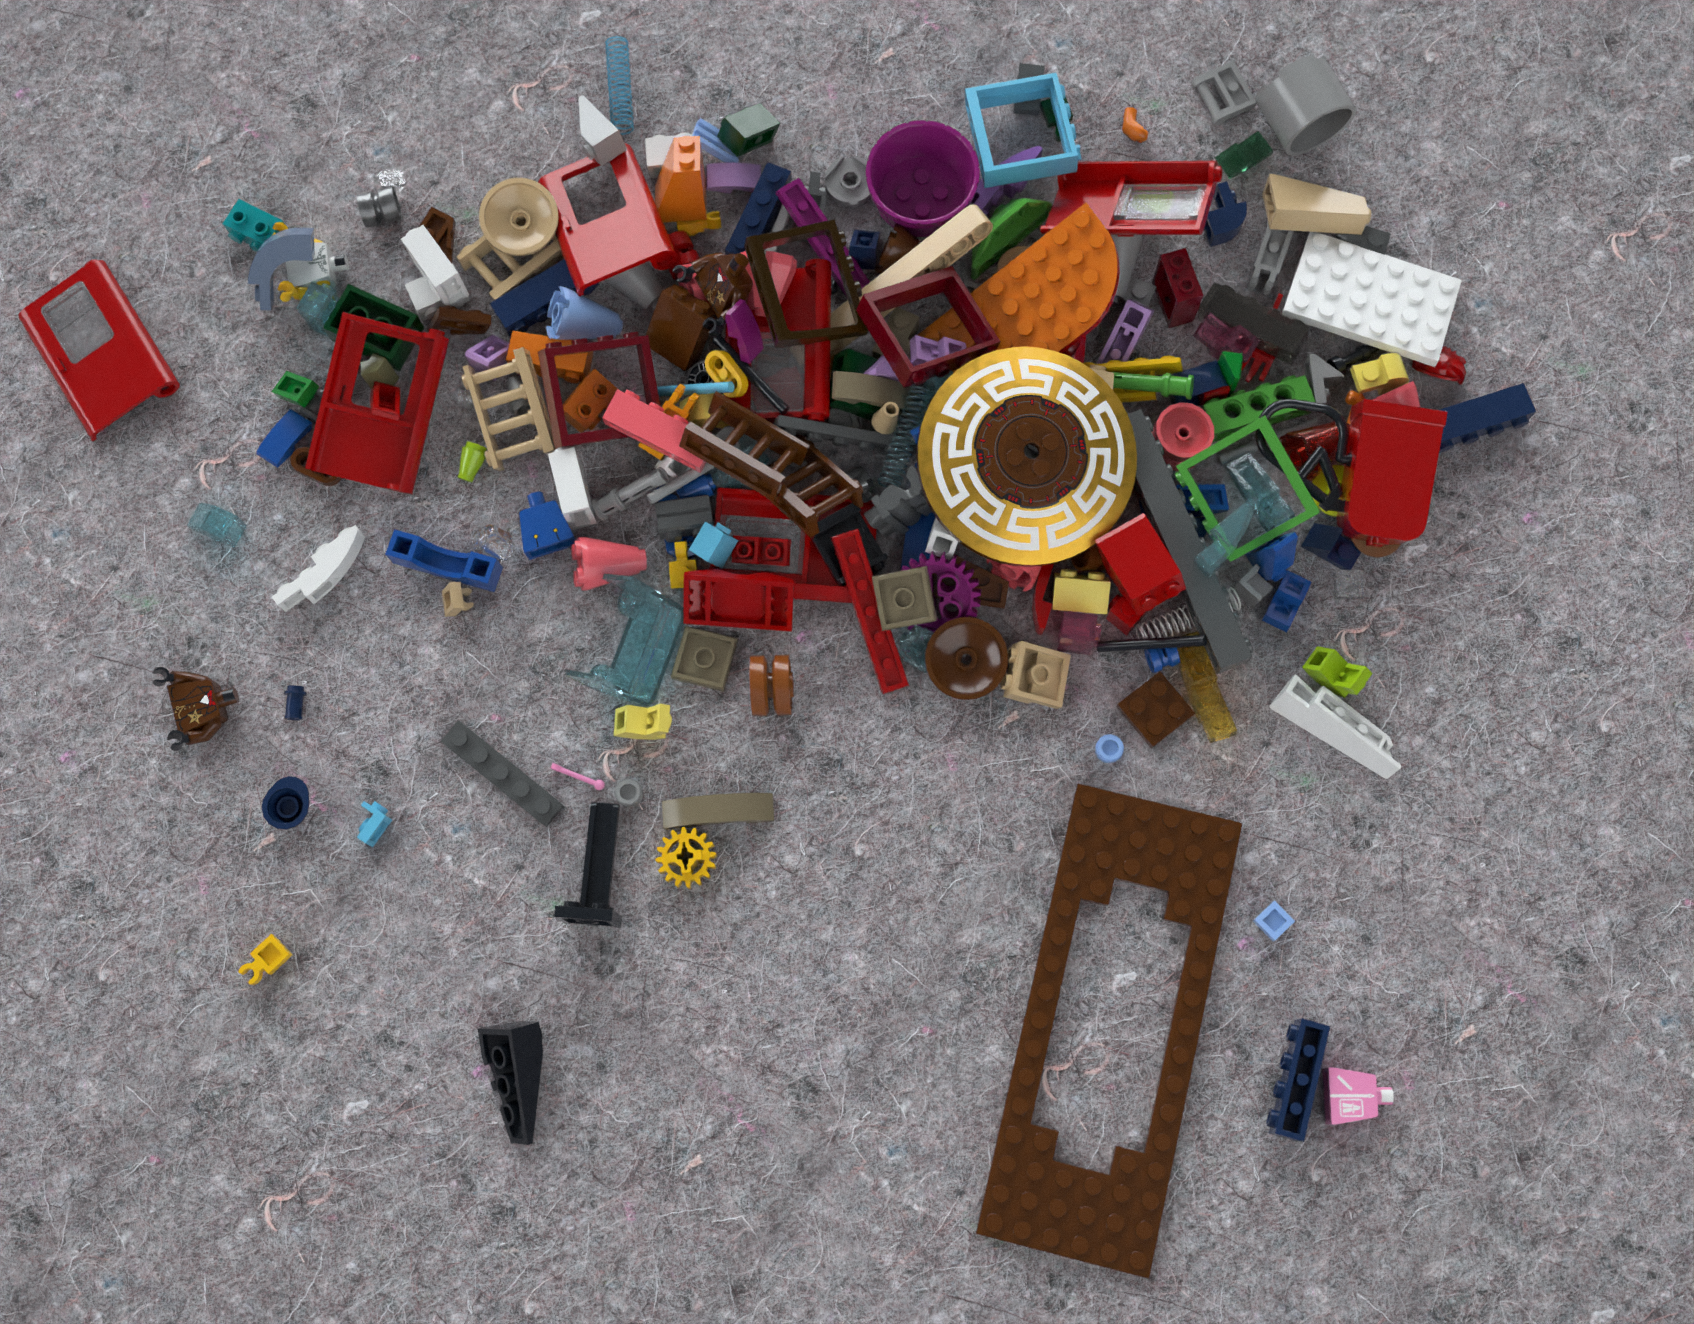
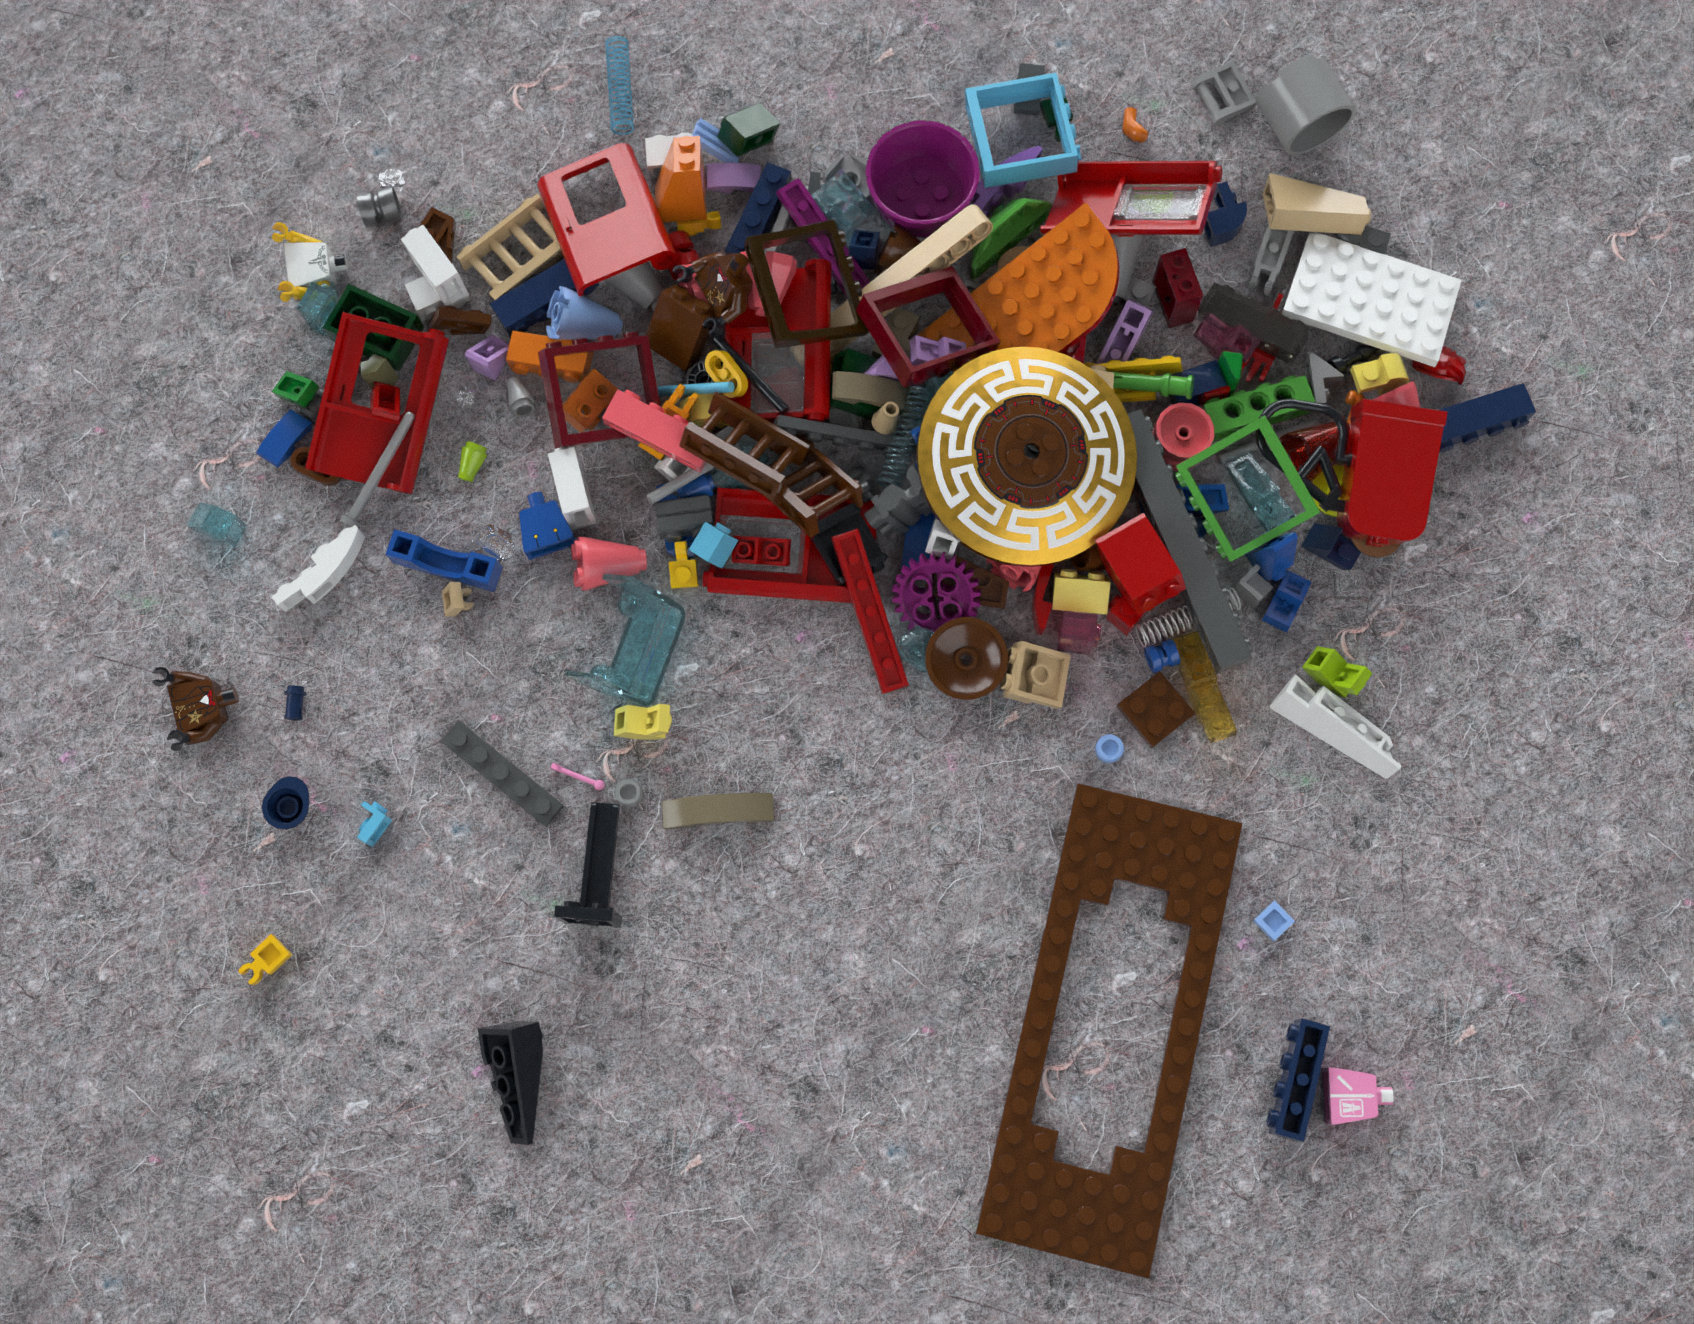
(101, 344): red piece -> none
(250, 224): teal brick -> none
(279, 248): sand blue arch -> none
(378, 471): none -> light grey bar
(514, 201): tan dish -> none
(536, 415): tan fence -> none
(600, 136): slope -> none
(621, 497): light grey pin -> none
(673, 858): yellow gear -> none
(704, 658): dark tan tile -> none
(738, 600): red slope -> none
(743, 326): magenta slope -> none
(771, 685): dark orange wheel -> none
(843, 202): none -> clear light blue brick
(904, 598): dark tan tile -> none
(1152, 643): black bar -> none
(1225, 538): clear light blue slope -> none
(1245, 155): clear green slope -> none

